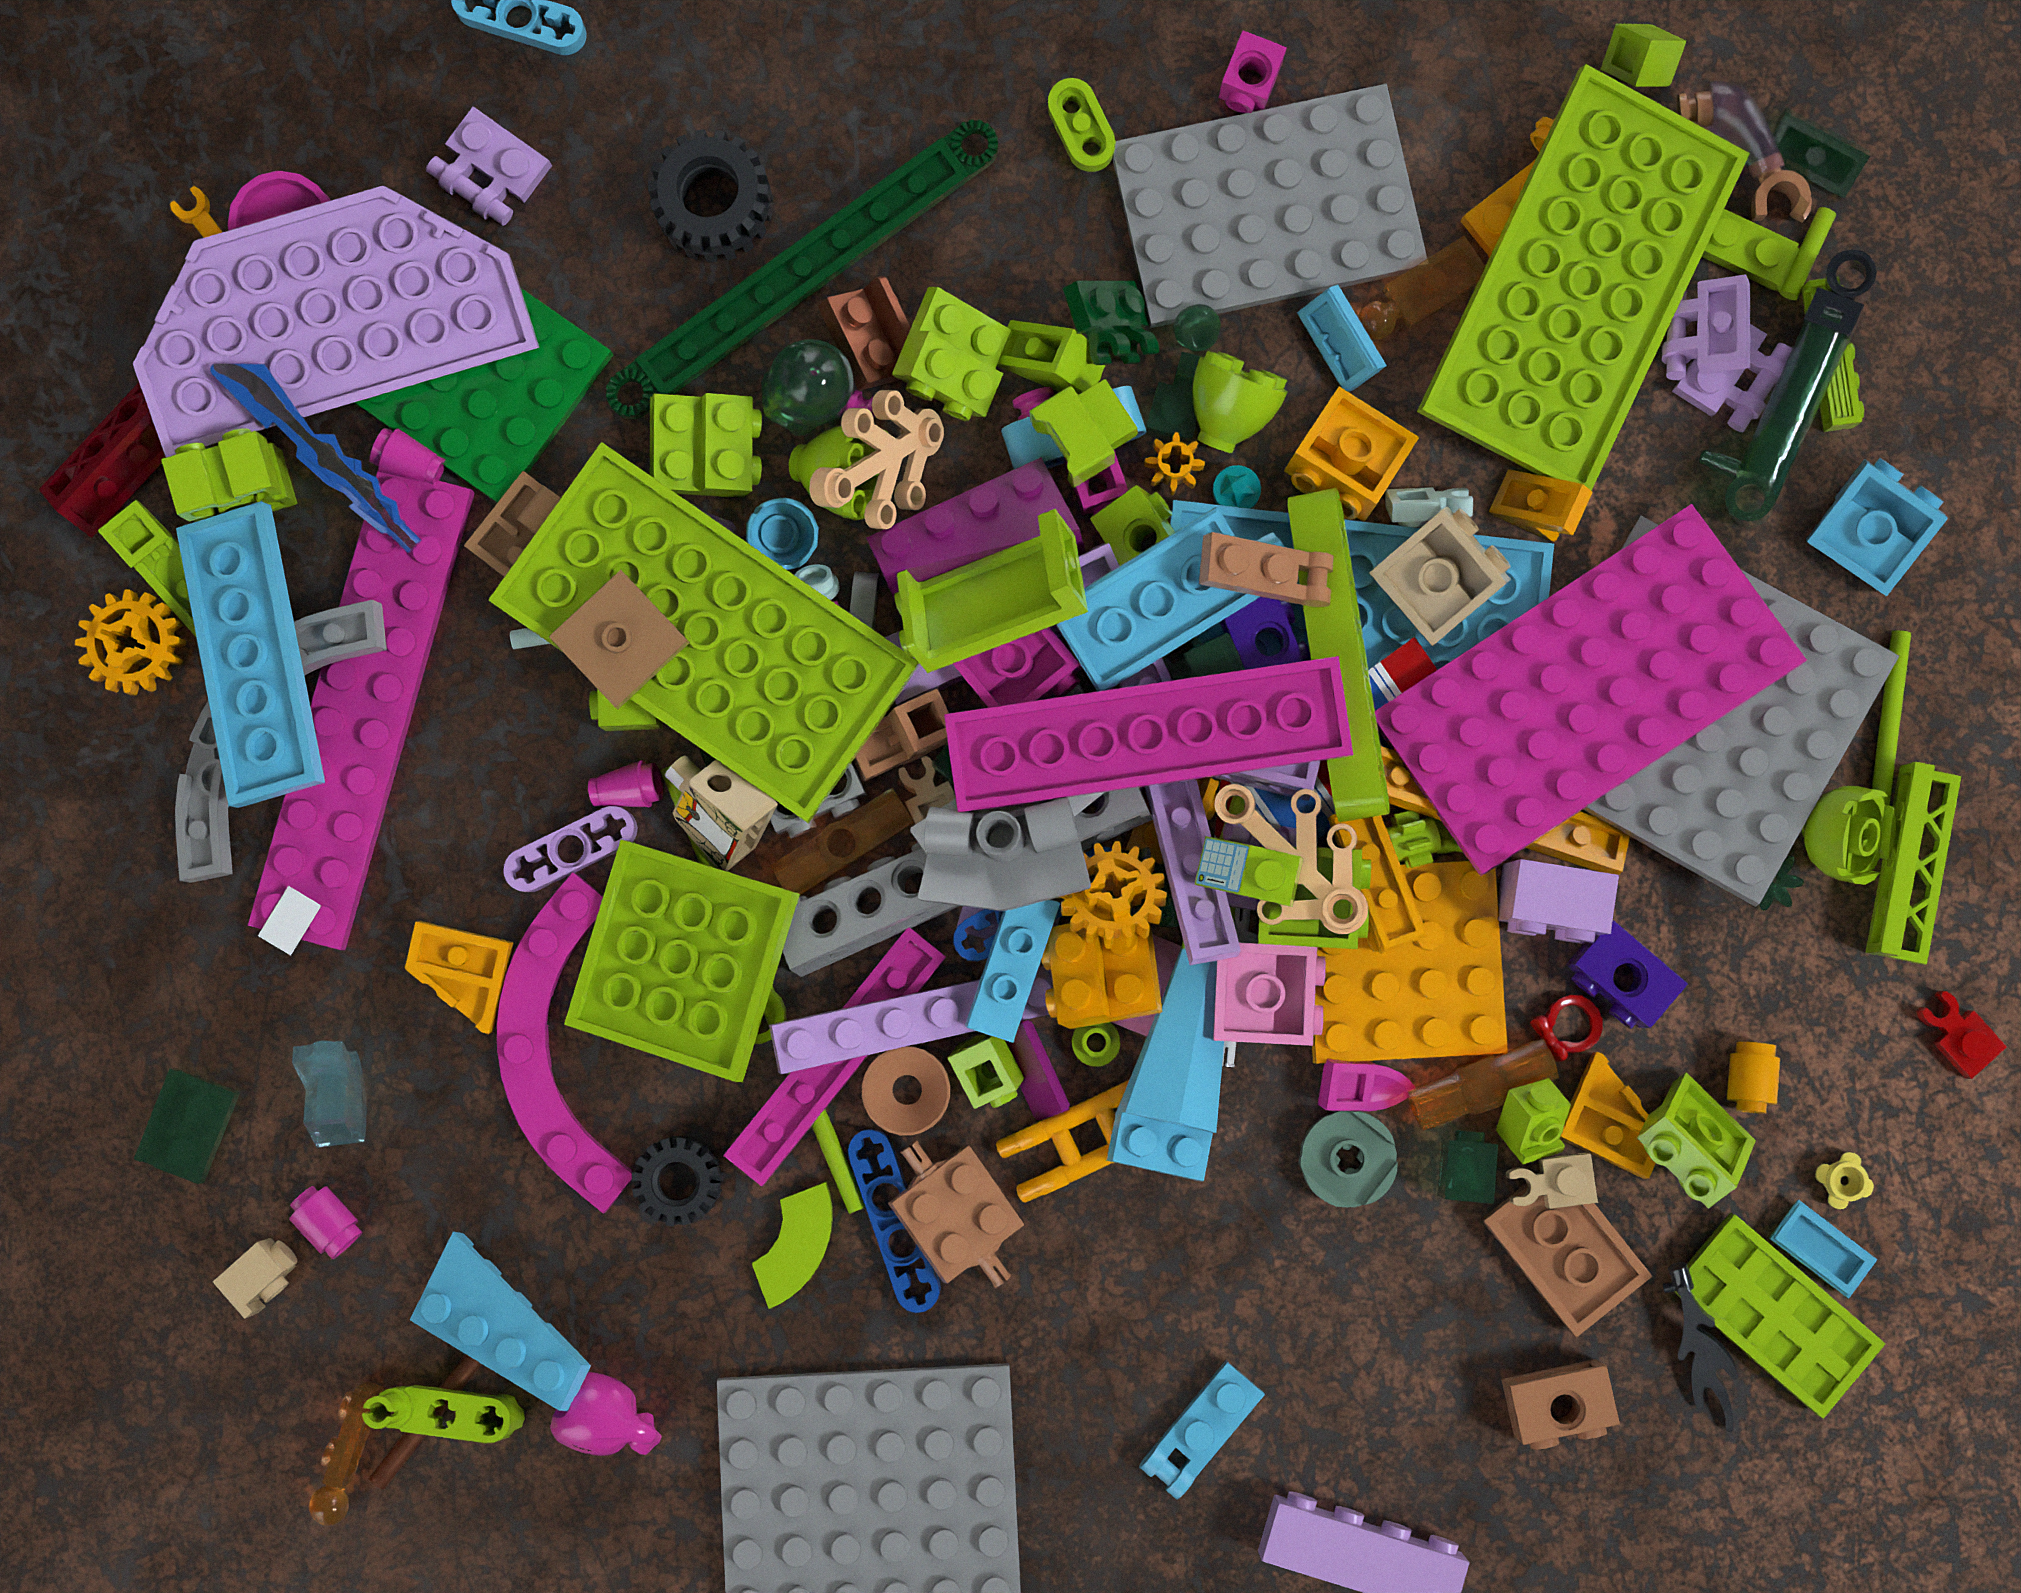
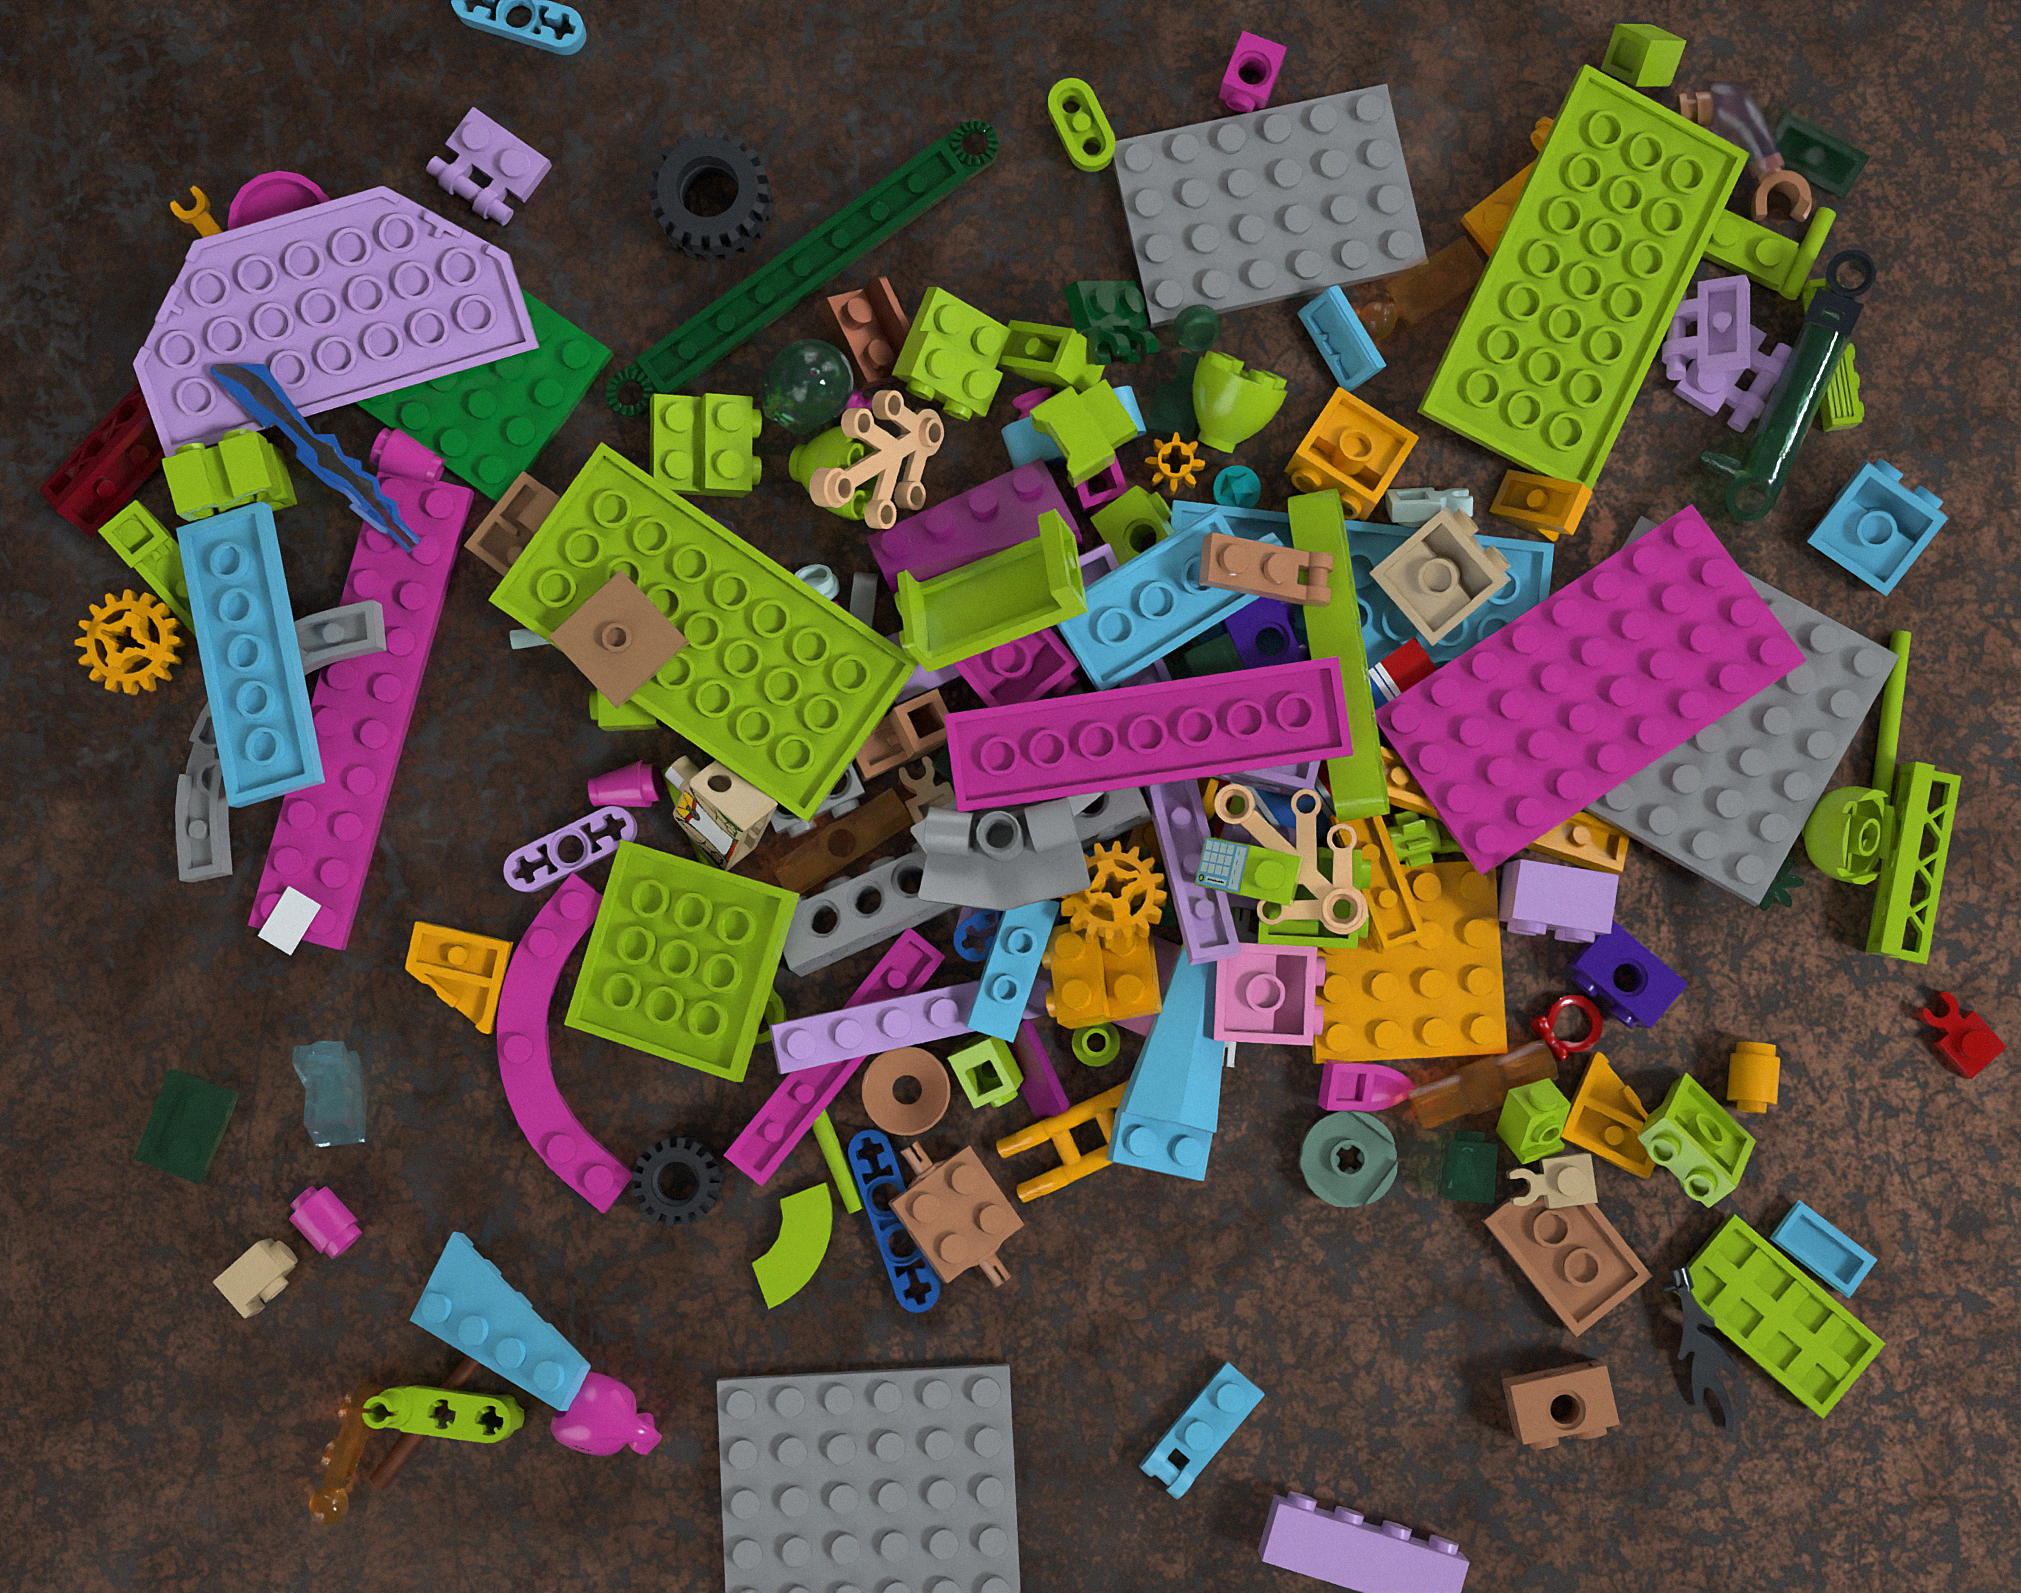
(783, 531): medium azure hair -> none
(1858, 1184): light yellow plate -> none

